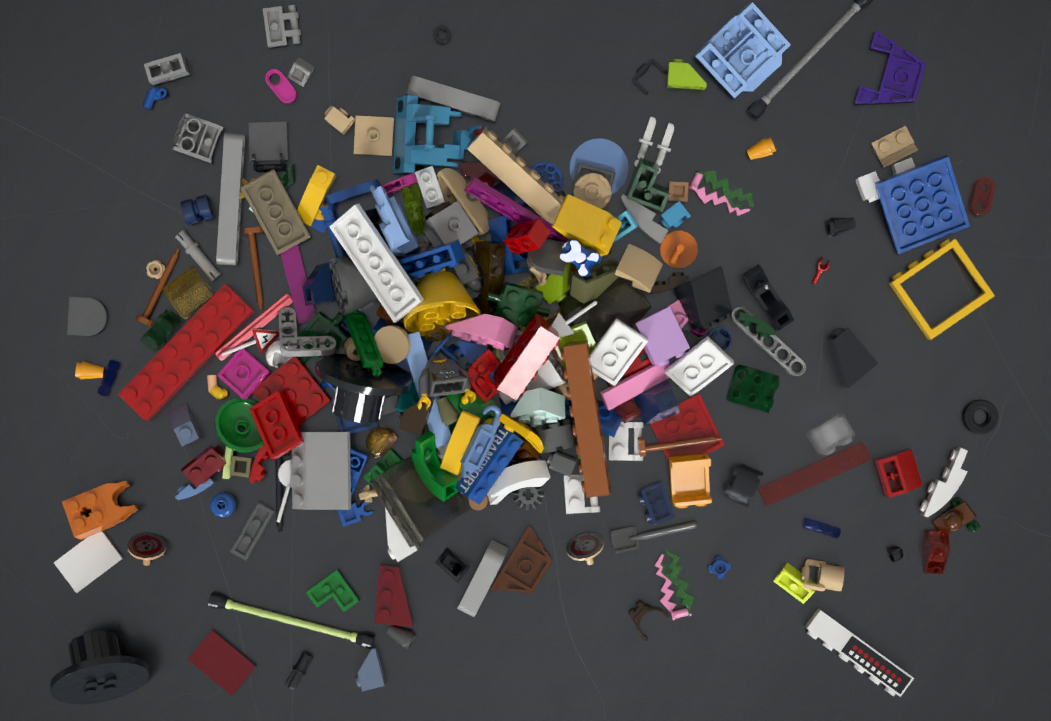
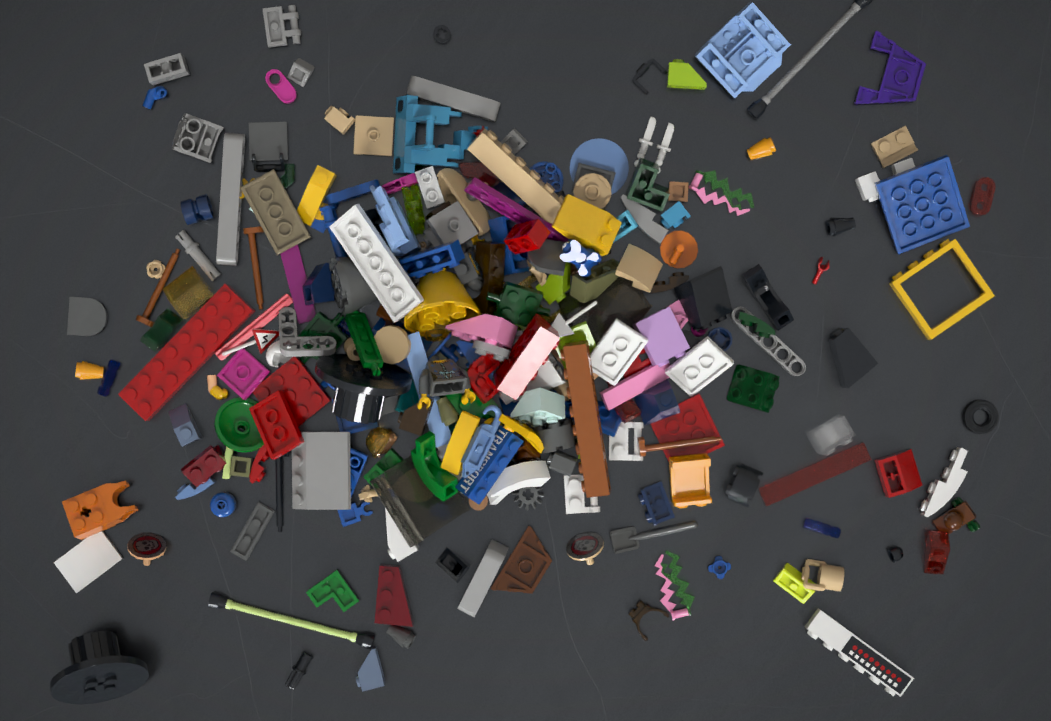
(222, 662): dark red tile -> none
(285, 478): white piece -> none
(498, 352): none -> light grey plate

